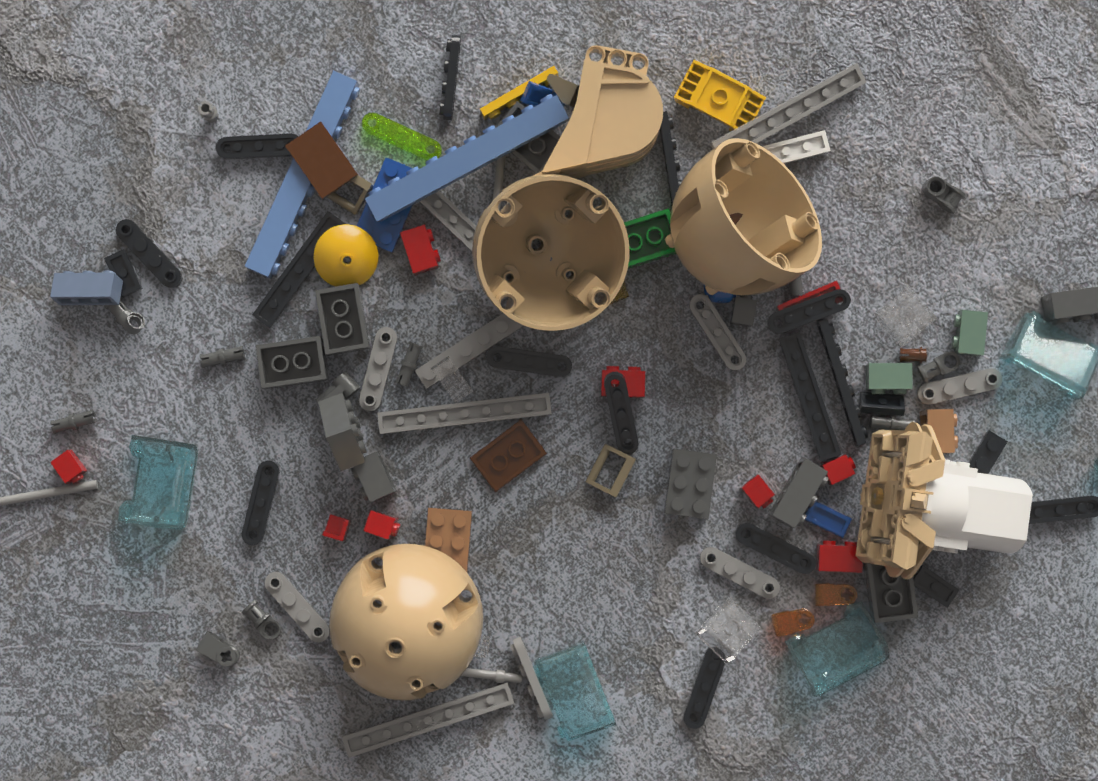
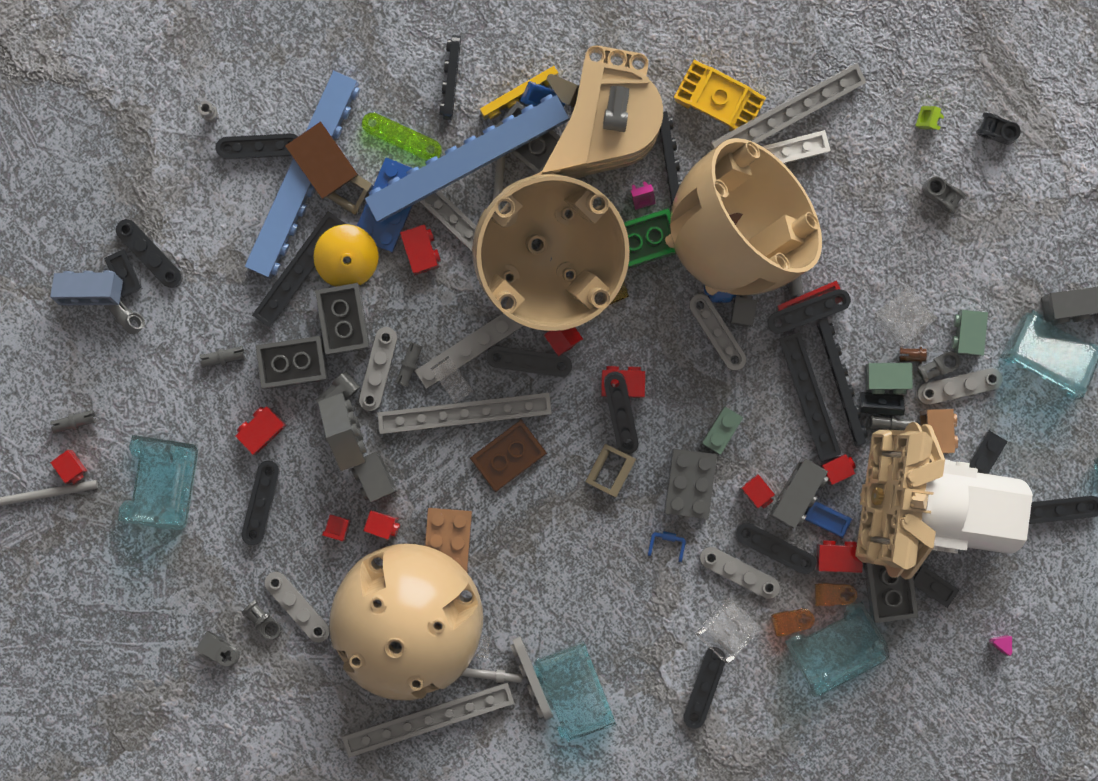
(260, 430): none -> red brick
(563, 339): none -> red brick
(615, 114): none -> dark grey piece
(642, 196): none -> dark pink tile
(669, 537): none -> blue piece
(721, 430): none -> sand green brick
(929, 117): none -> lime tile
(997, 128): none -> black piece
(1003, 644): none -> dark pink slope

